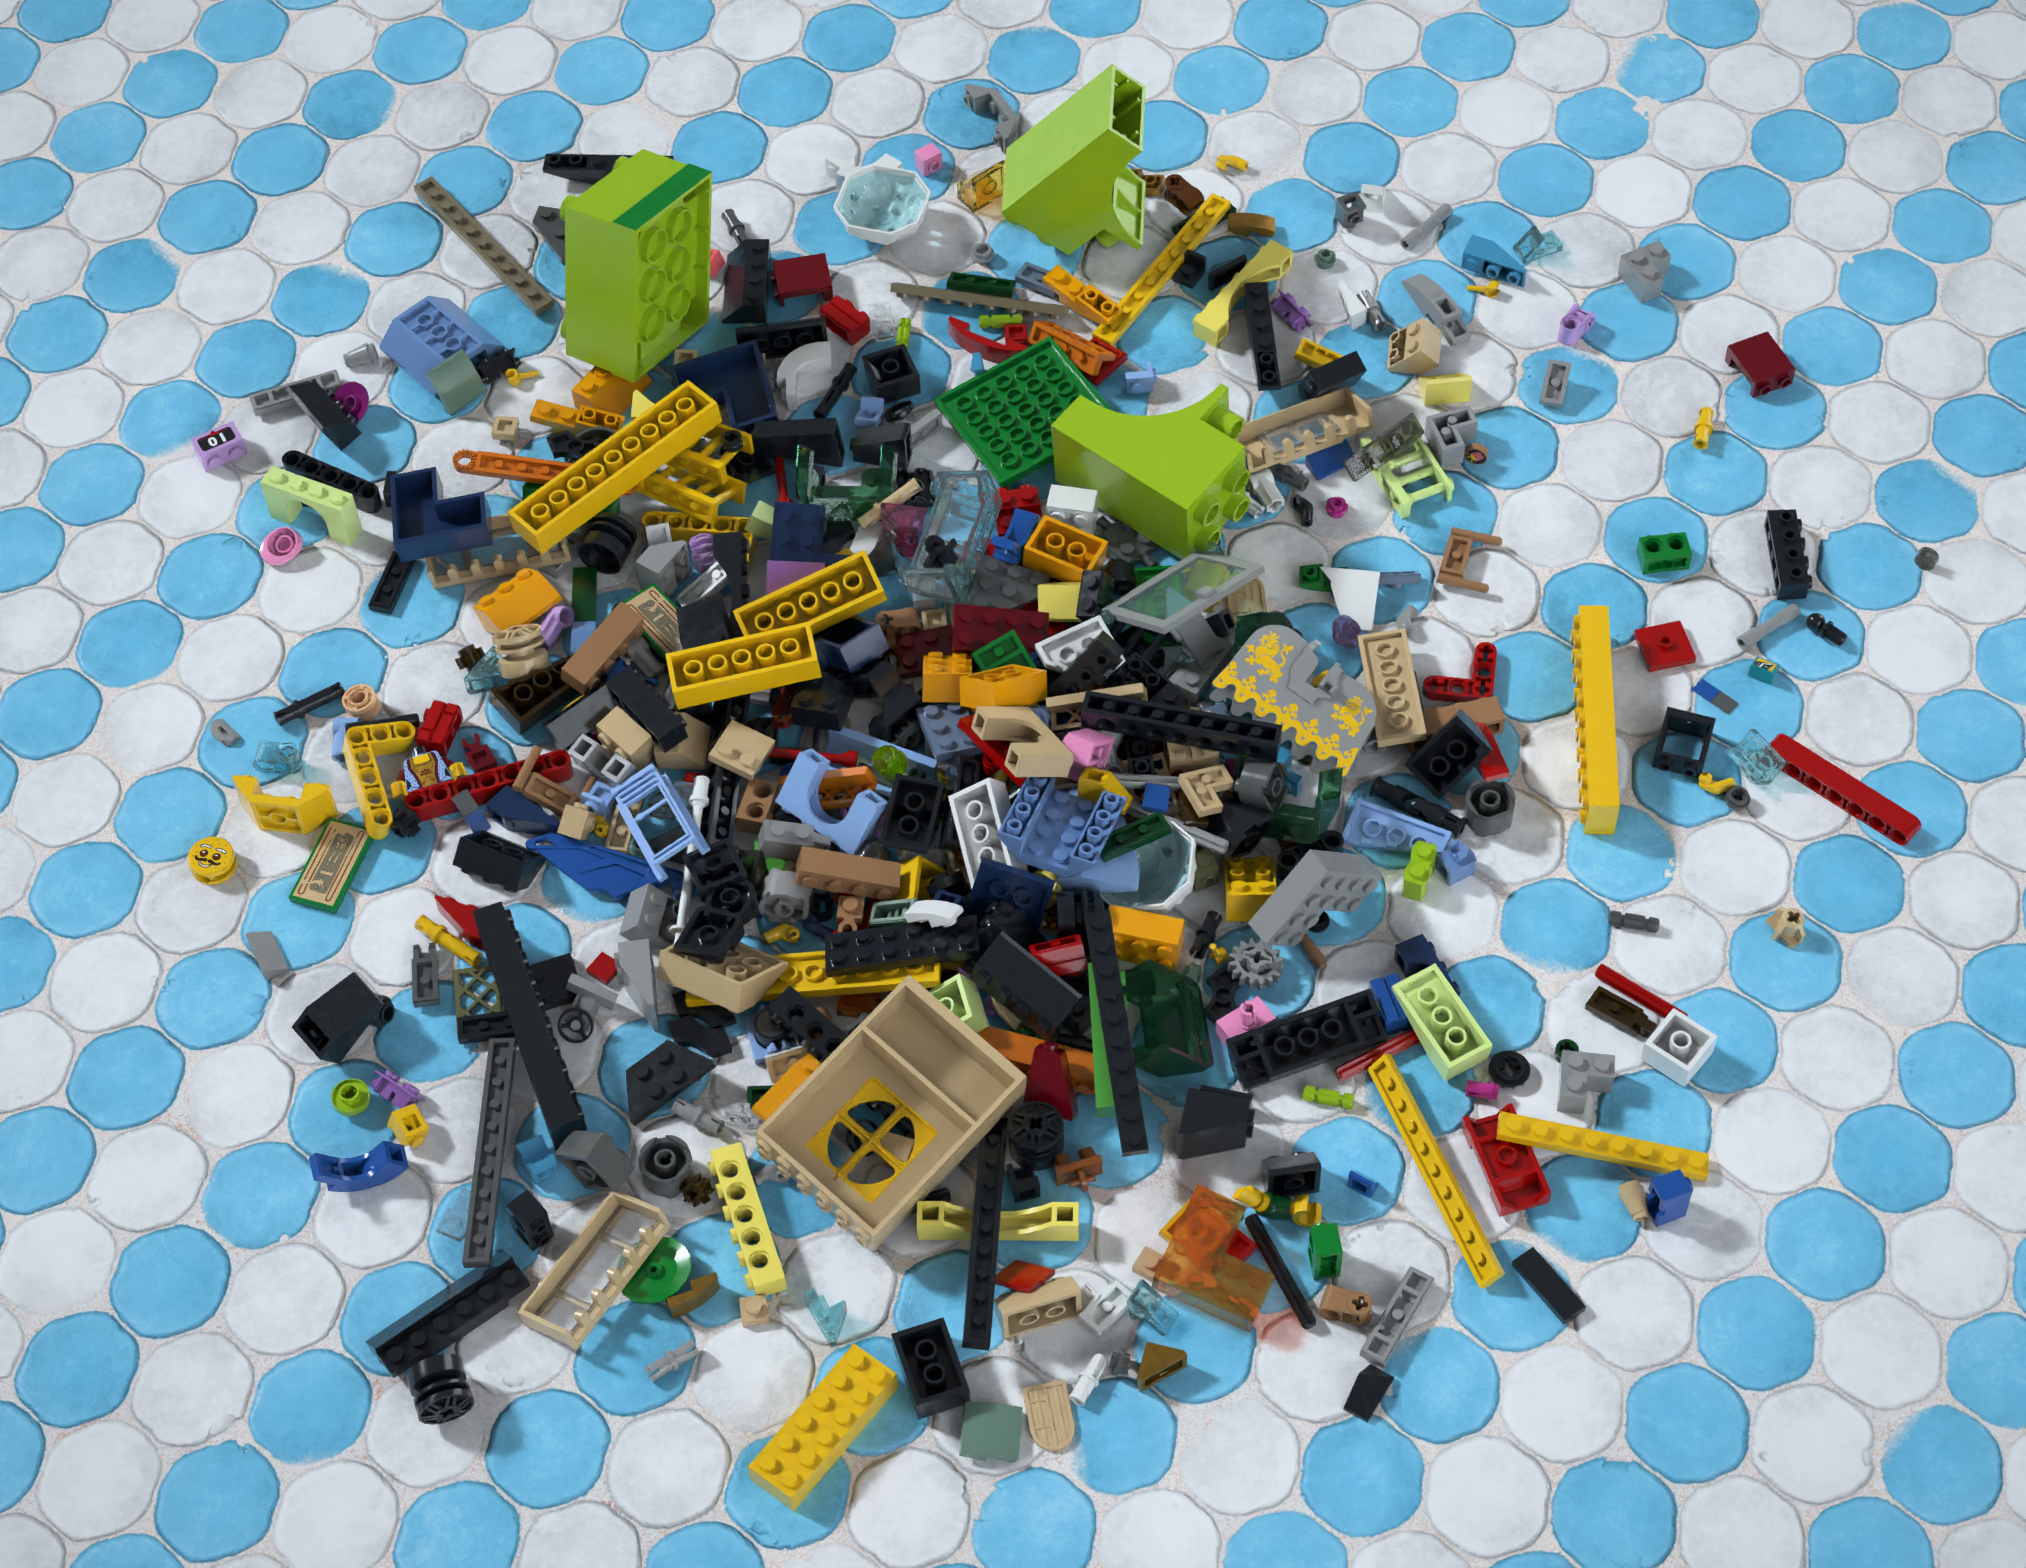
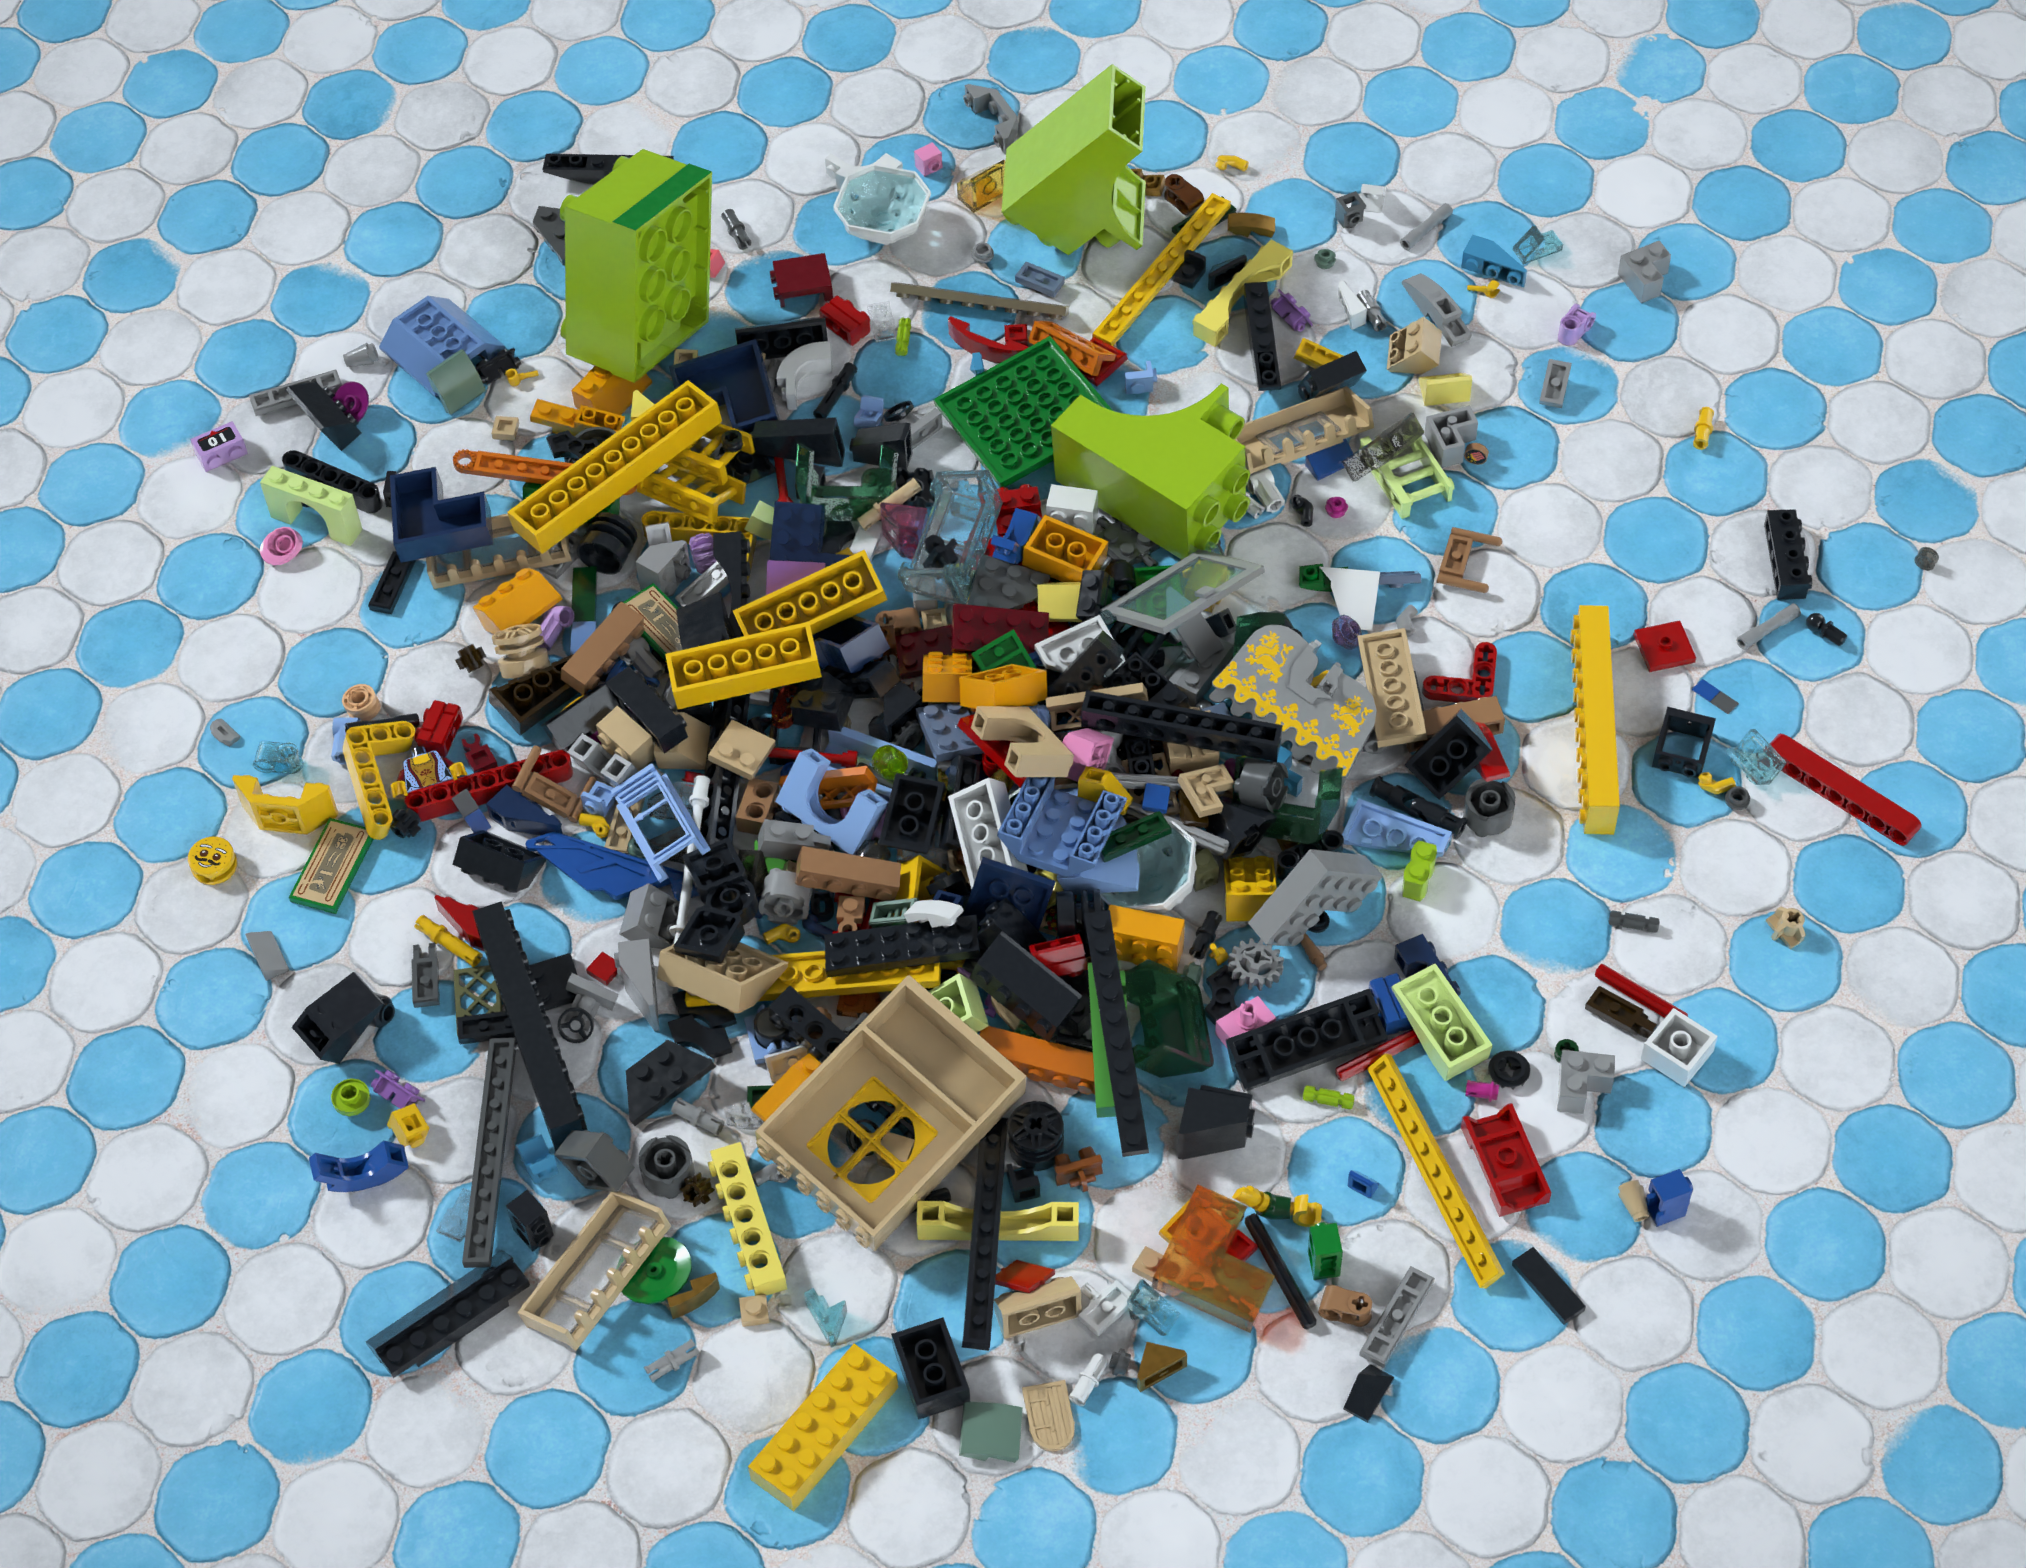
(310, 703): black pin -> none
(440, 1389): black wheel -> none
(484, 246): dark tan plate -> none
(484, 674): clear light blue slope -> none
(577, 821): tan brick -> none
(747, 283): black slope -> none
(885, 557): clear smoke slope -> none
(892, 374): black slope -> none
(981, 284): dark green tile -> none
(999, 321): lime axle -> none
(1051, 1080): dark red slope -> none
(1081, 298): light orange slope -> none
(1247, 599): tan window -> none
(1291, 1174): black slope -> none
(1298, 481): dark grey pin -> none
(1455, 862): medium blue brick -> none
(1602, 1146): yellow plate -> none
(1664, 553): green brick -> none
(1761, 363): dark red panel -> none
(1763, 670): teal slope -> none

